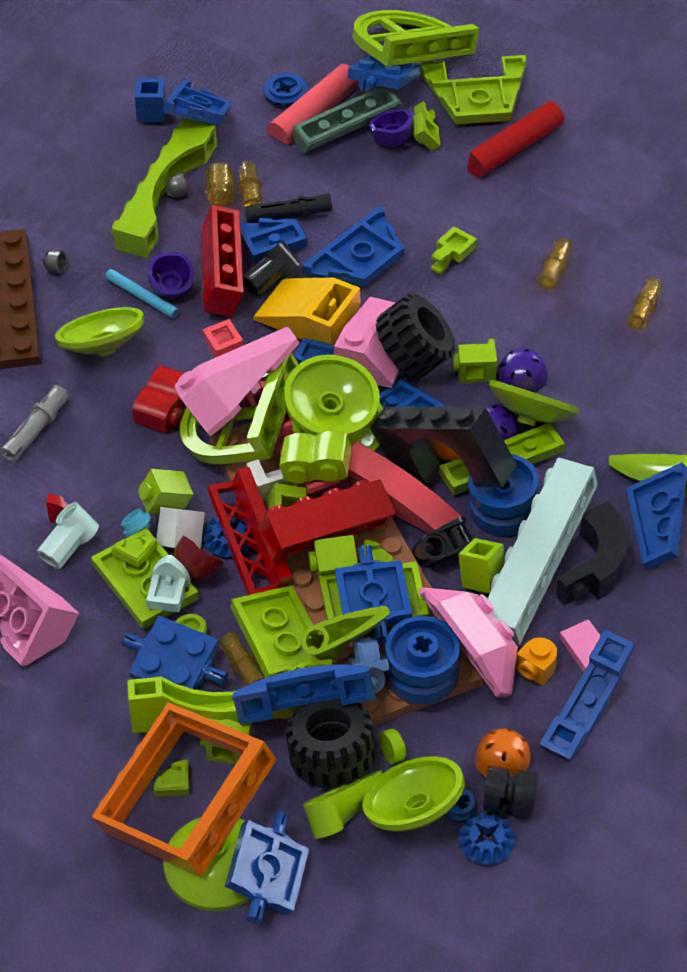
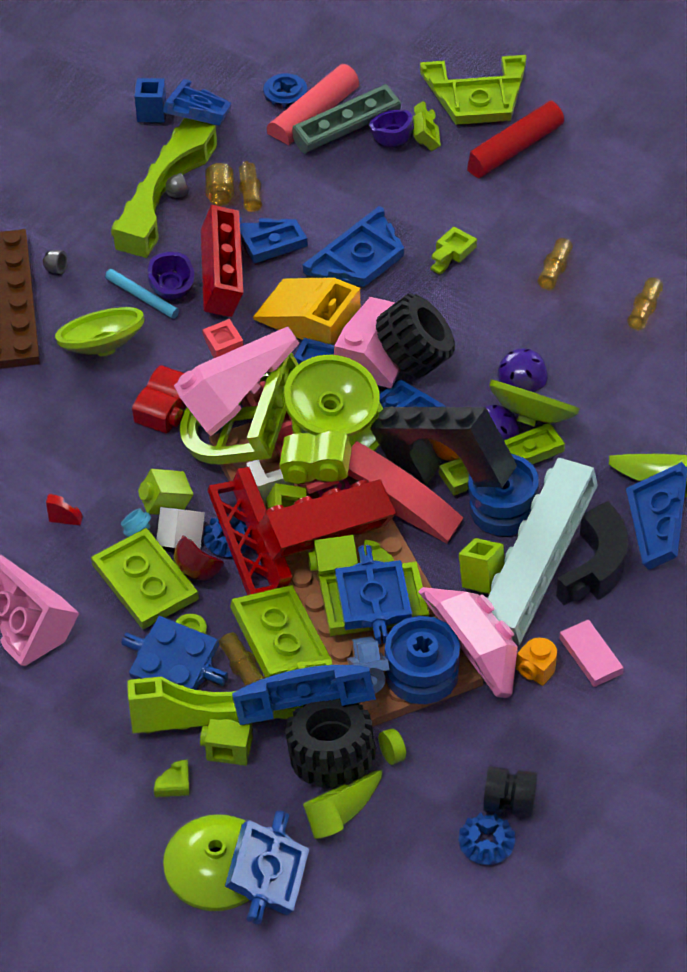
(42, 414): light grey pin -> none
(73, 529): light aqua piece -> none
(134, 550): lime tile -> none
(167, 585): light aqua tile -> none
(221, 813): orange window -> none
(275, 265): black piece -> none
(296, 207): black pin -> none
(341, 631): lime piece -> none
(374, 73): blue plate -> none
(403, 46): lime window -> none
(414, 794): lime dish -> none
(447, 540): black piece -> none
(460, 815): blue bush -> none
(475, 362): lime brick -> none
(506, 745): orange helmet -> none
(589, 697): blue slope -> none

